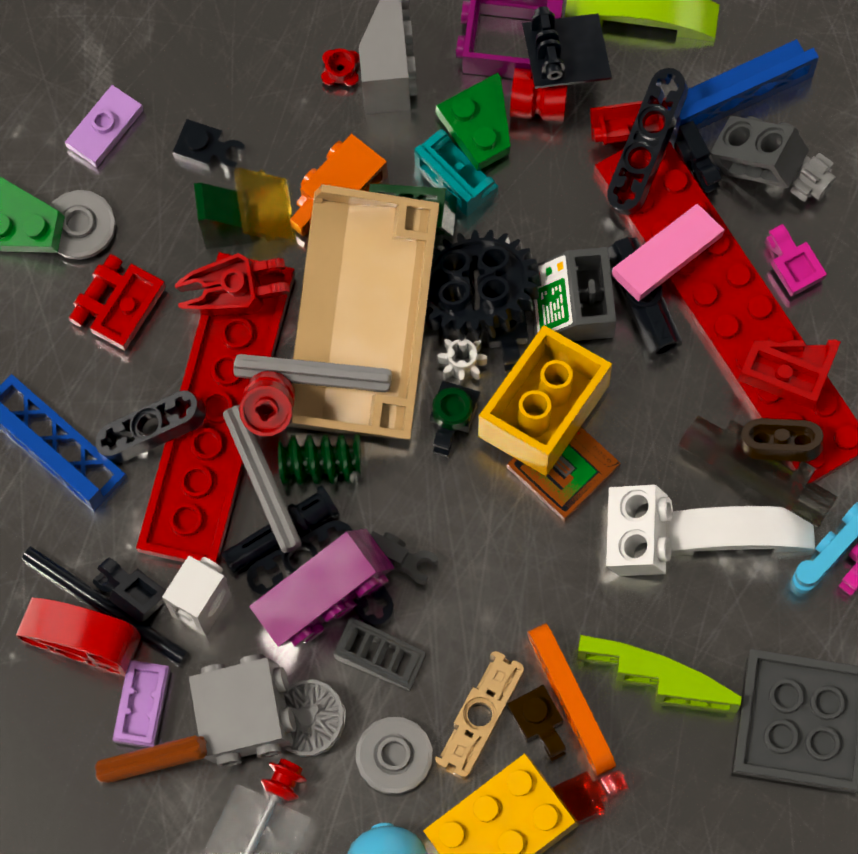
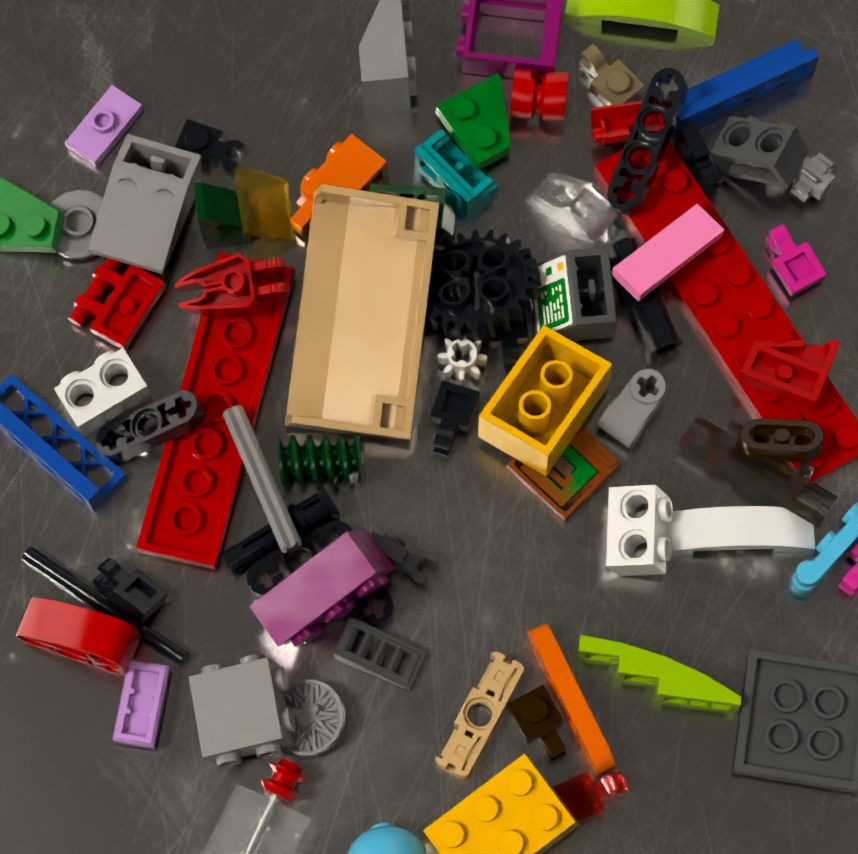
(108, 401): none -> white brick
(145, 203): none -> light grey slope
(151, 759): dark orange axle -> none
(198, 594): white brick -> none
(267, 403): red wheel -> none
(316, 372): light grey axle -> none
(341, 57): red plate -> none
(394, 755): light grey wheel -> none
(452, 408): dark green tile -> none
(565, 49): black hinge -> none
(573, 206): none -> clear slope
(612, 83): none -> dark tan plate
(630, 412): none -> light grey piece

